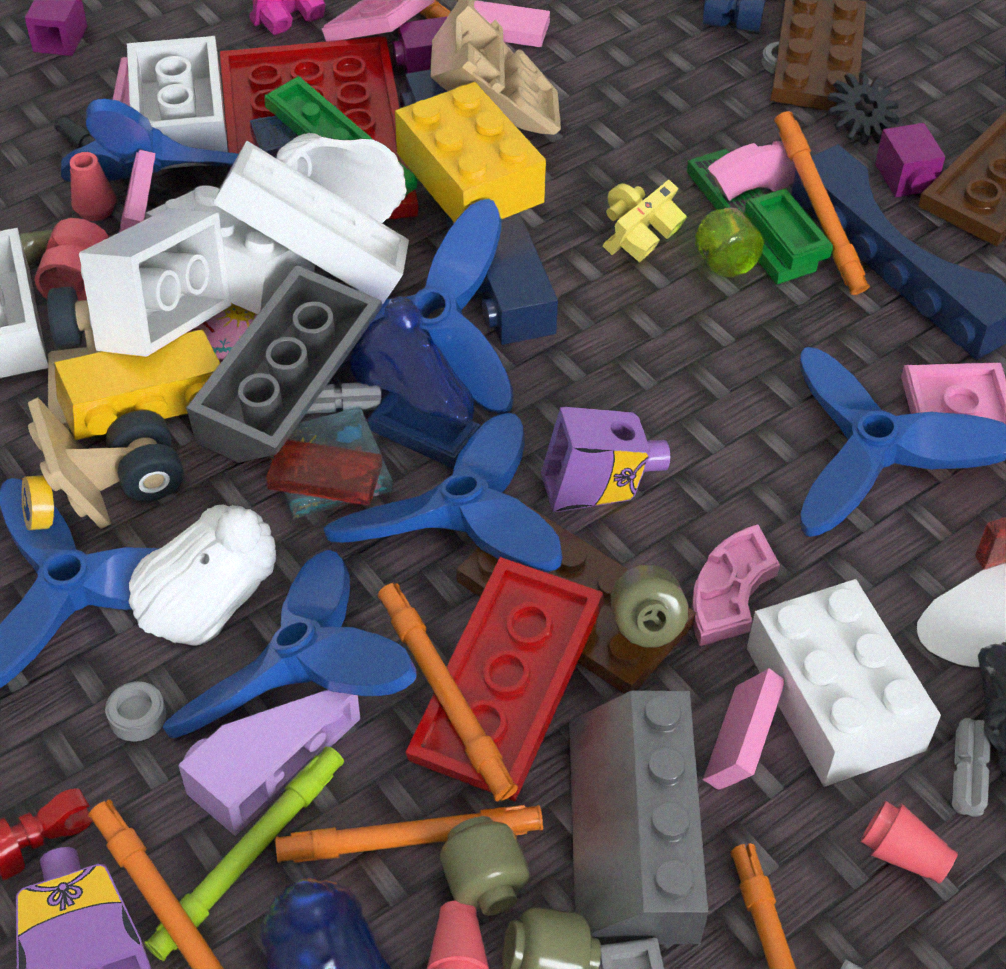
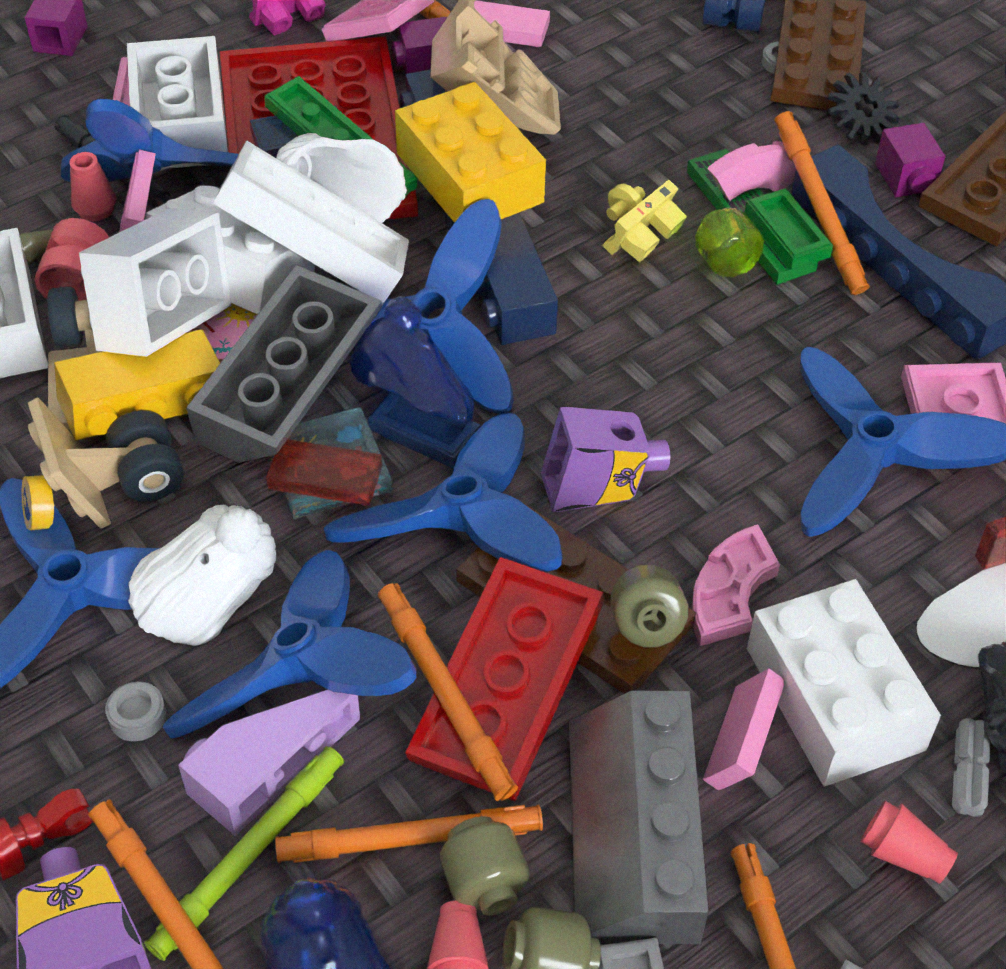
(348, 397): light grey piece -> none

